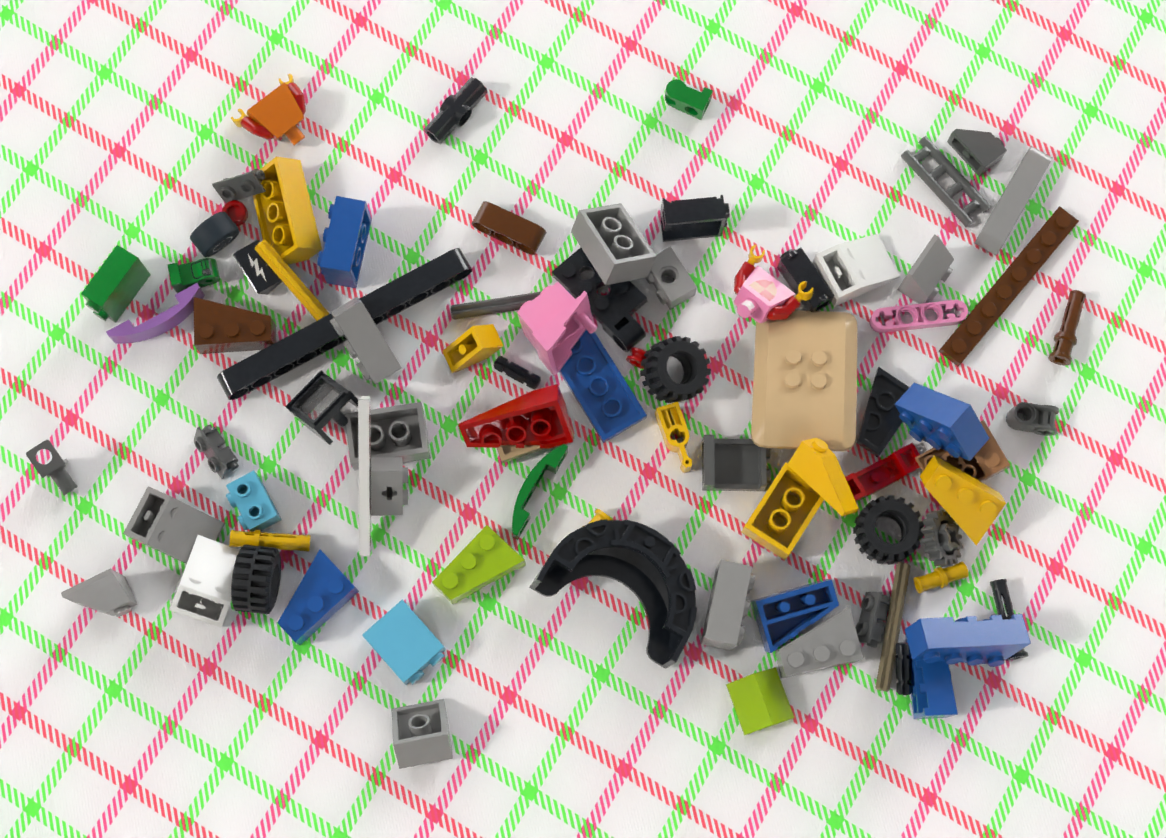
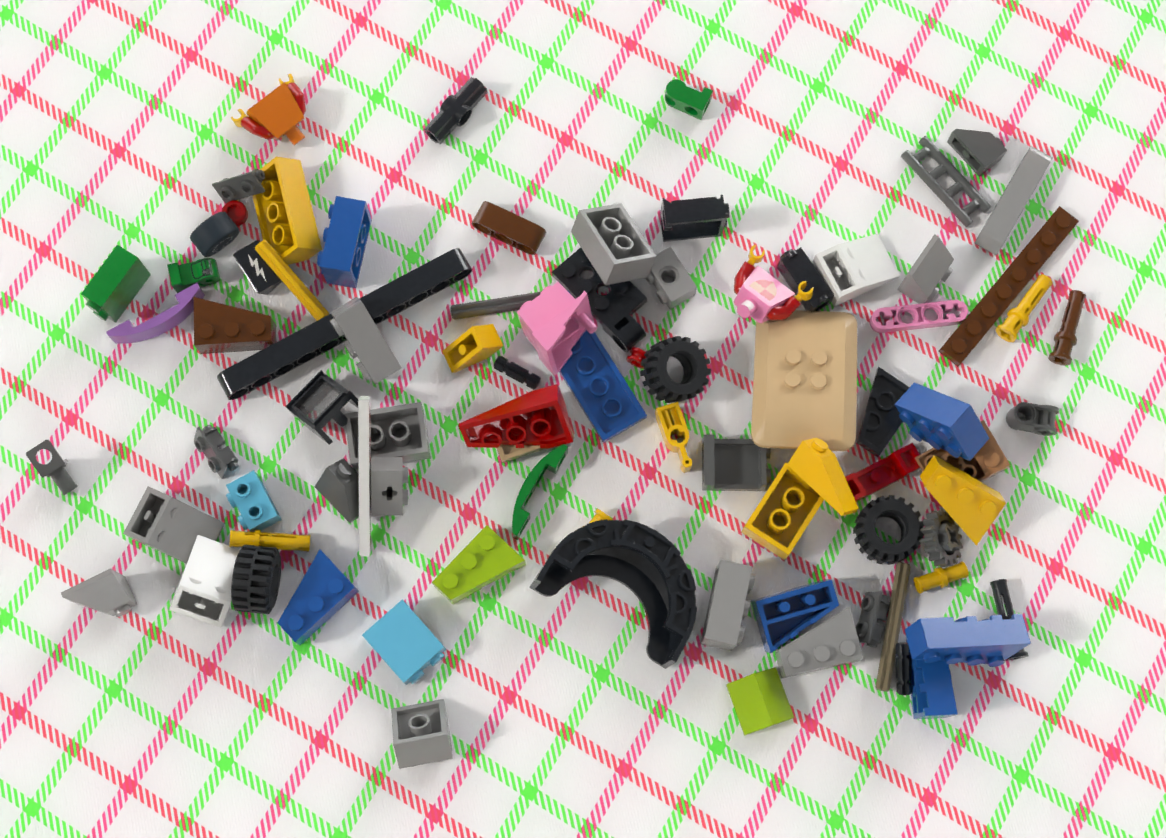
(341, 488): none -> dark grey slope
(1018, 316): none -> yellow pin

